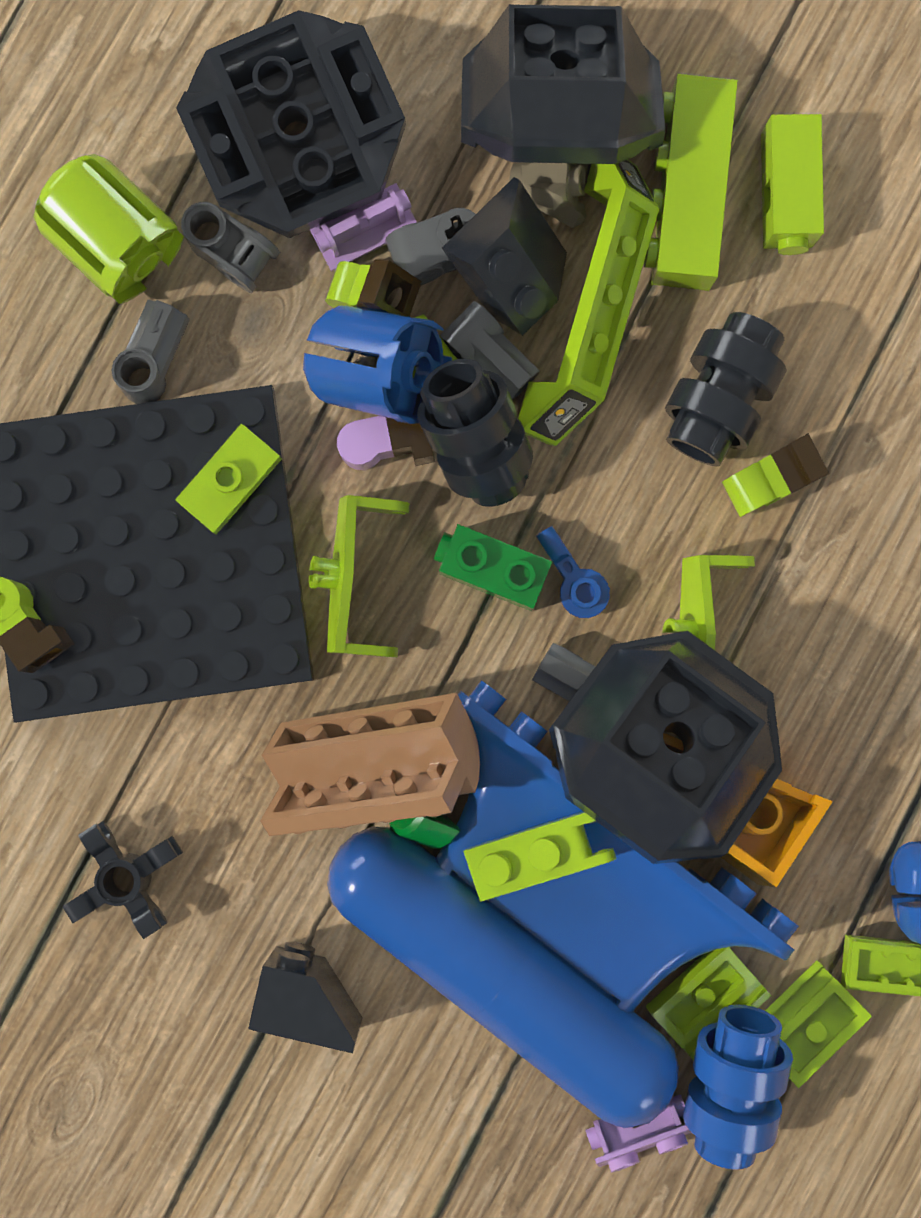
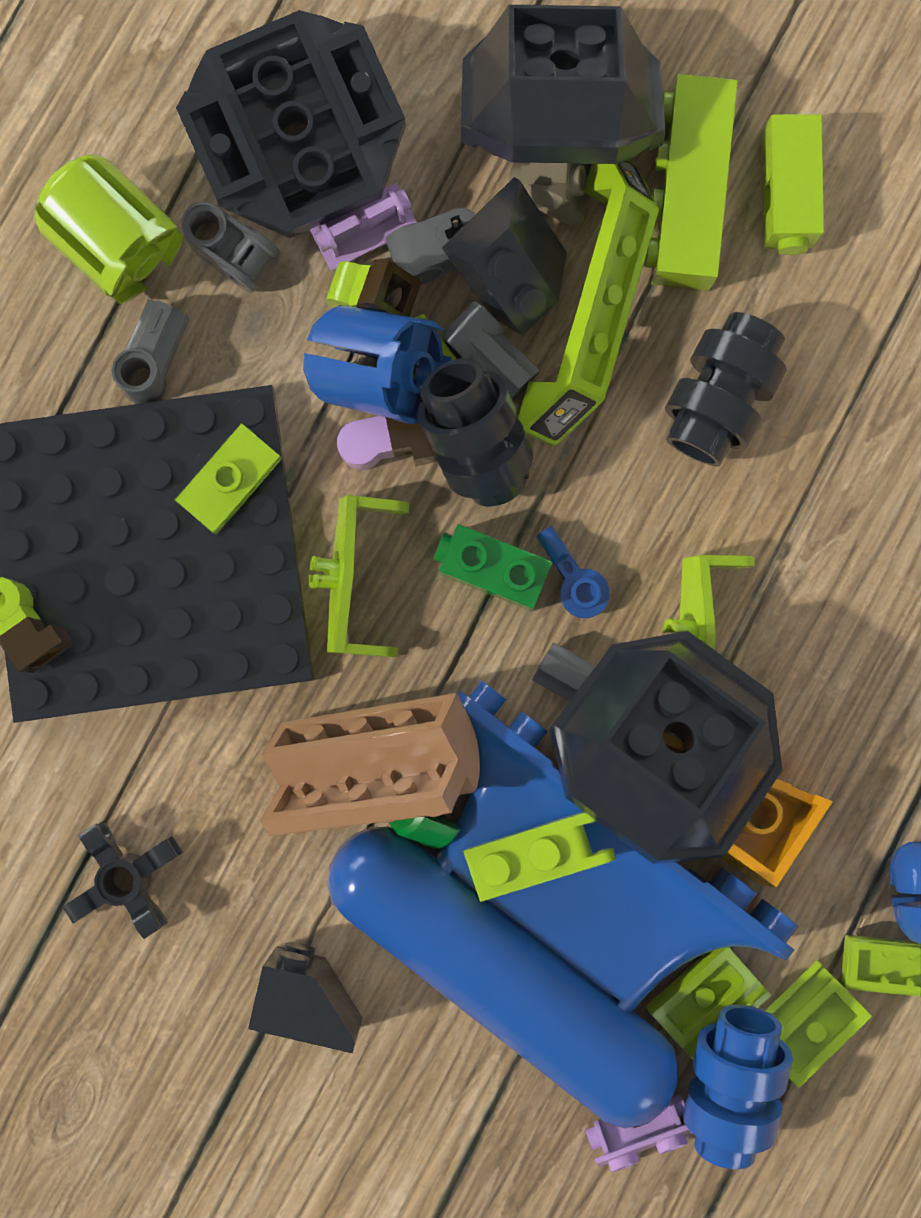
(776, 476): leg -> none

